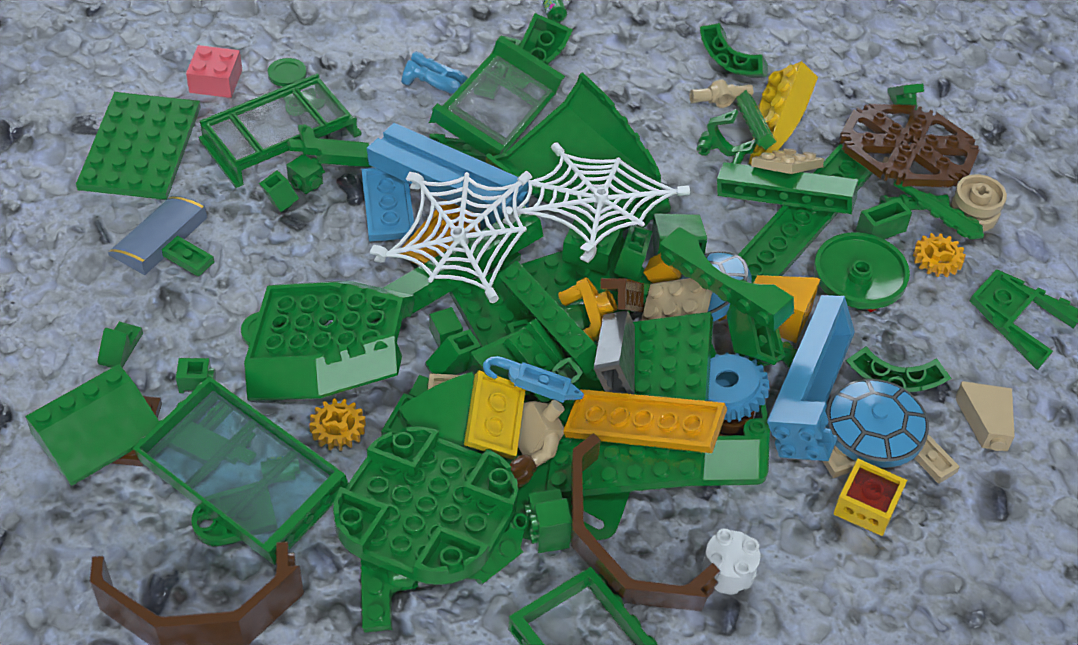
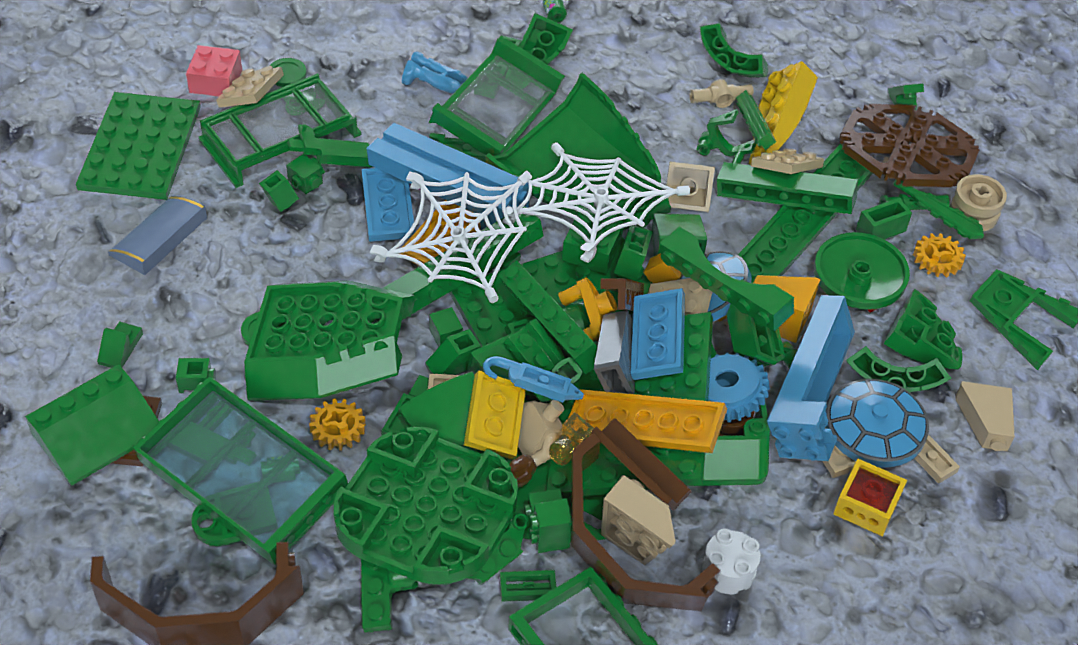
(188, 256): green plate -> none
(250, 86): none -> tan plate
(528, 590): none -> green tile
(574, 432): none -> clear yellow leg
(637, 521): none -> tan wedge
(643, 464): none -> reddish brown fence
(658, 334): none -> dark azure plate
(699, 180): none -> tan slope
(923, 334): none -> green brick

